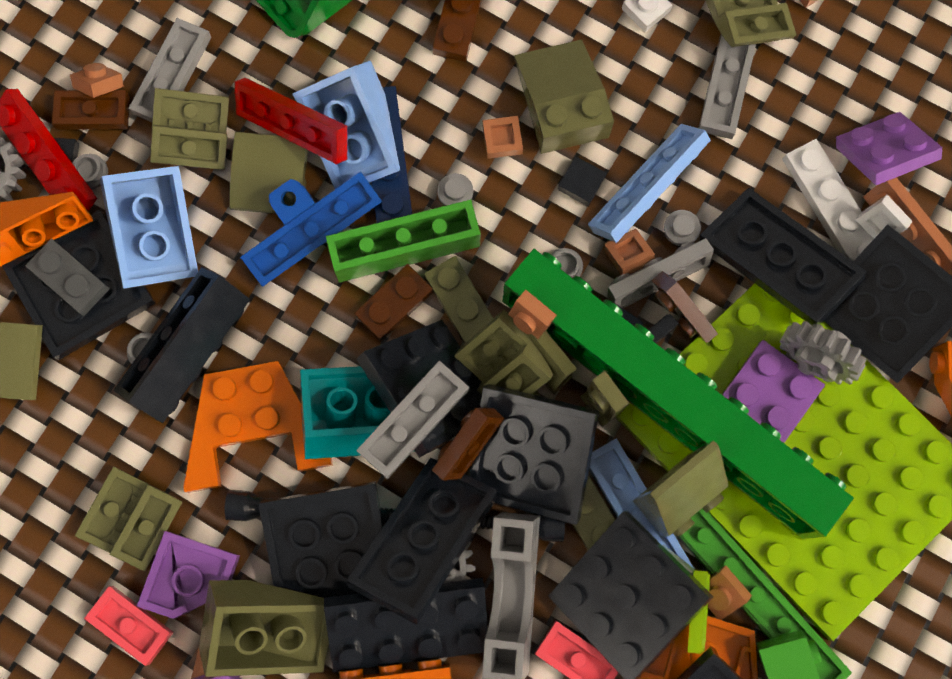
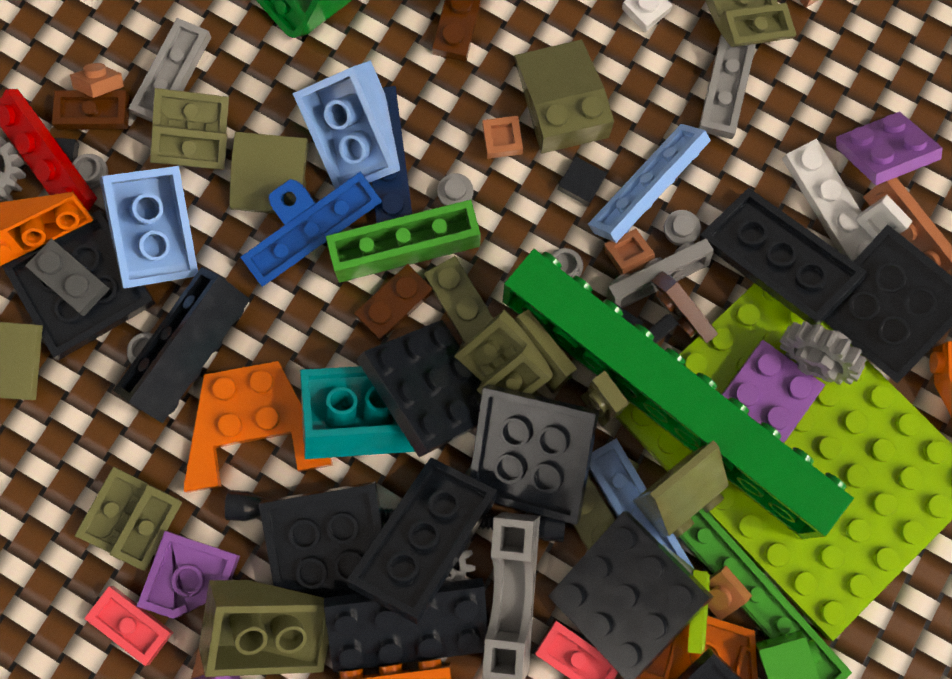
(291, 120): red plate -> none
(413, 419): light grey plate -> none
(461, 452): reddish brown plate -> none
(531, 315): nougat plate -> none

